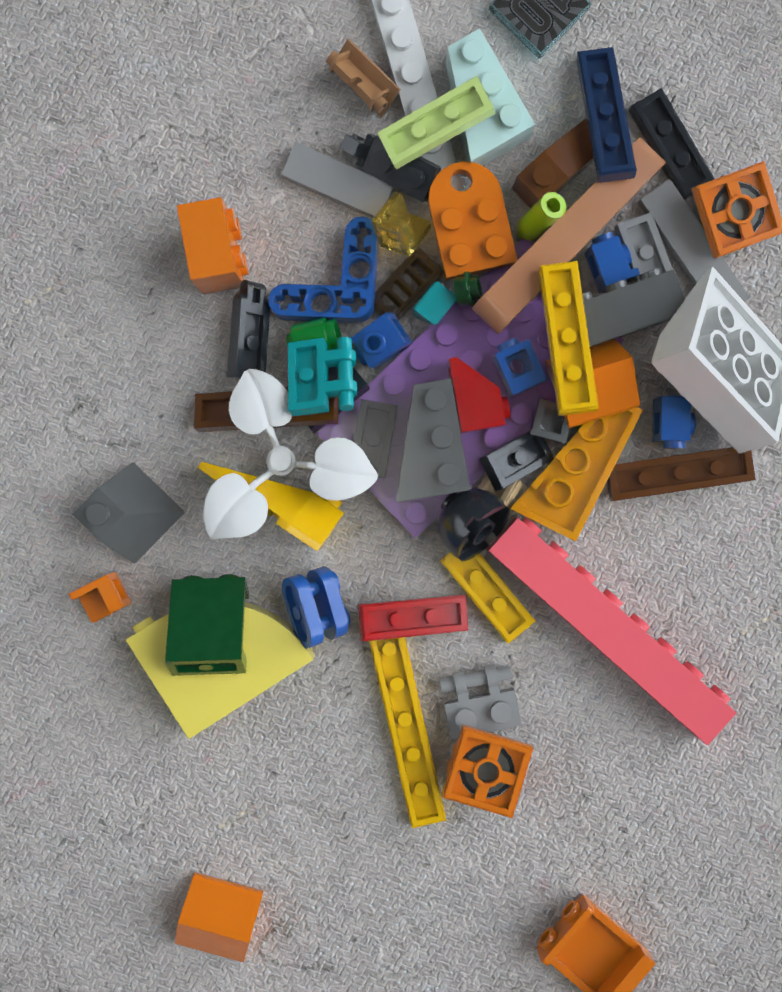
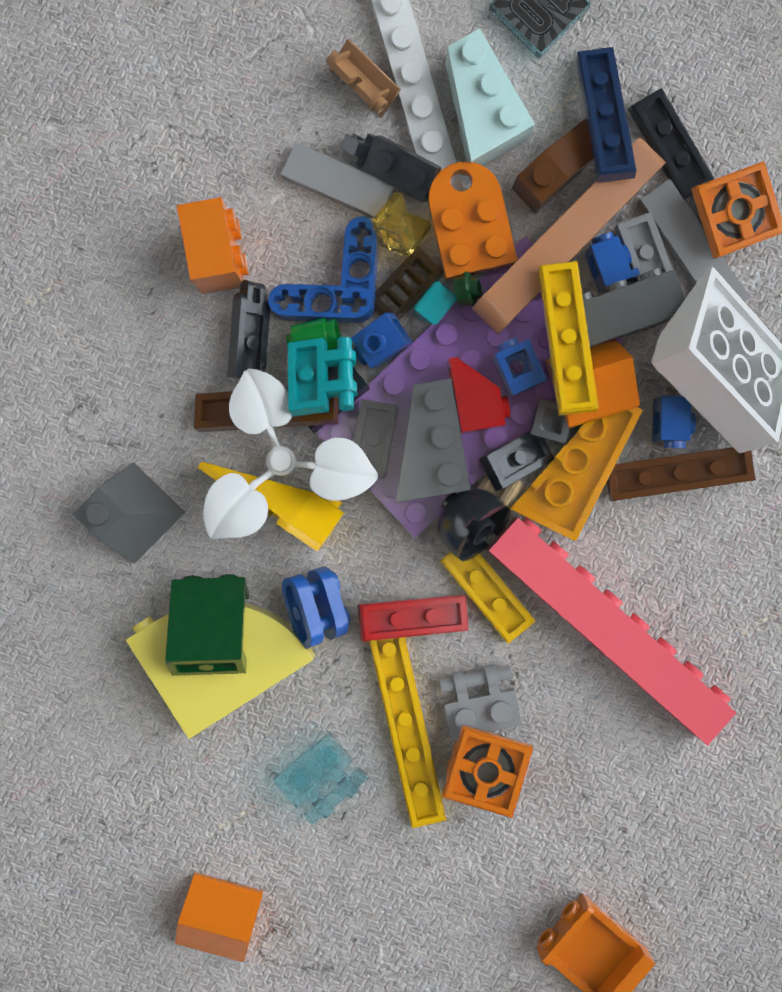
(102, 597): orange panel -> none
(315, 769): none -> clear light blue plate
(436, 122): yellowish green plate -> none
(541, 216): lime cylinder -> none

